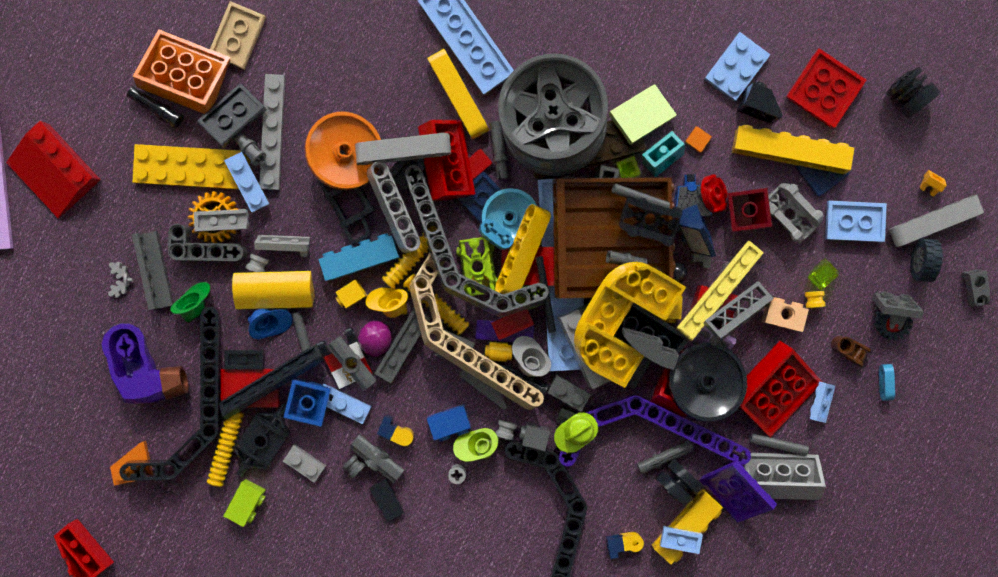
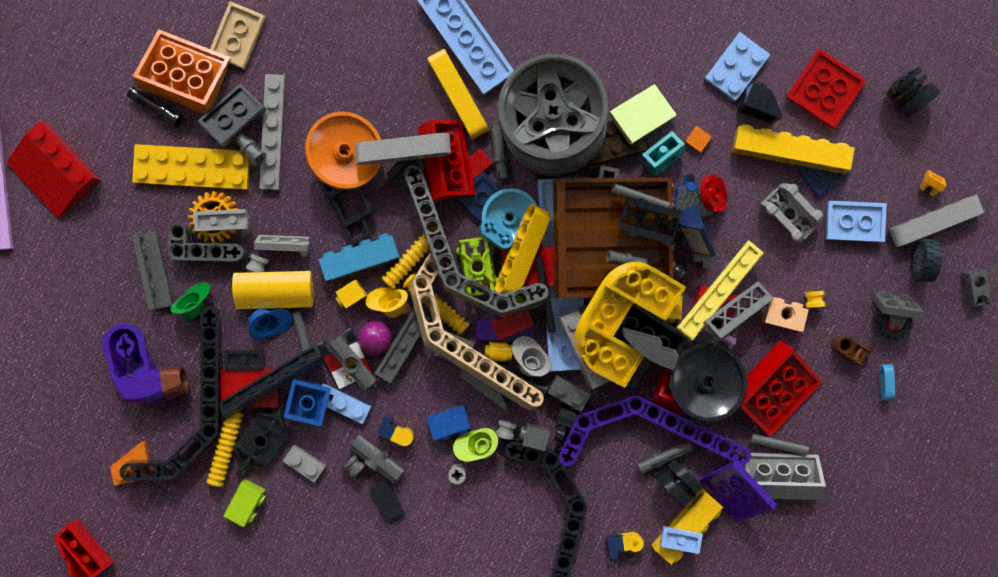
(122, 273): light grey animal -> none
(246, 182): light blue plate -> none
(395, 198): light grey beam -> none
(576, 432): lime piece -> none
(628, 168): clear neon green brick -> none
(749, 209): dark red slope -> none
(821, 406): light blue plate -> none
(823, 274): clear neon green brick -> none

